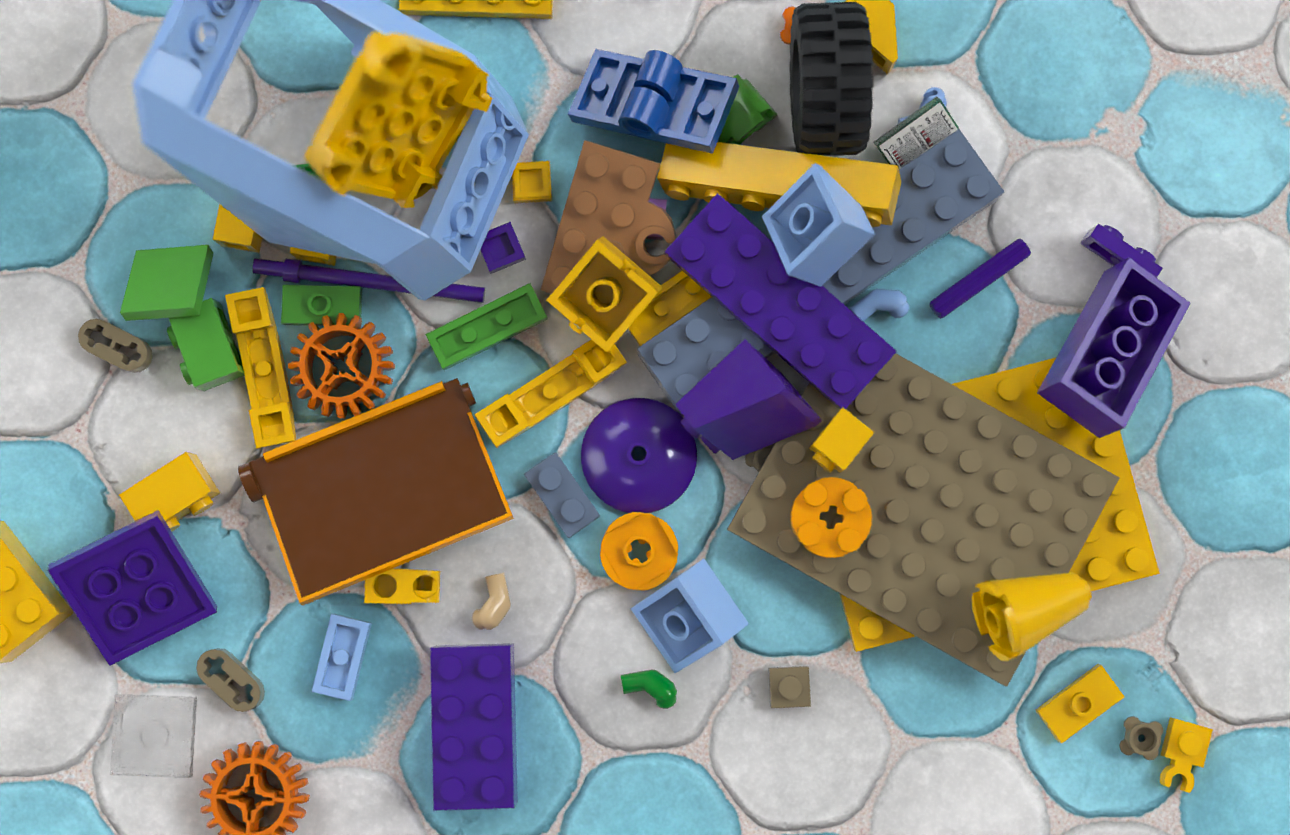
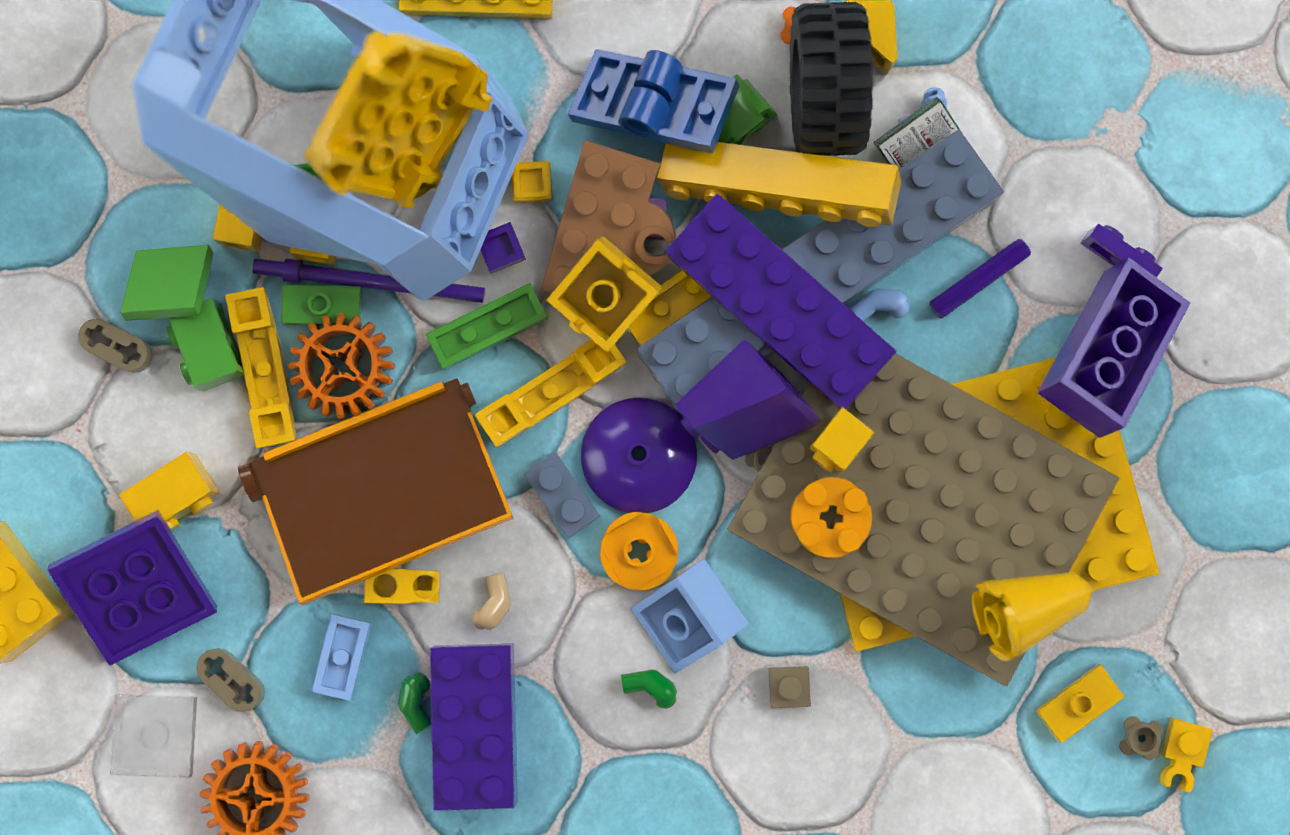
(410, 701): none -> green arm
(817, 226): light blue slope -> none

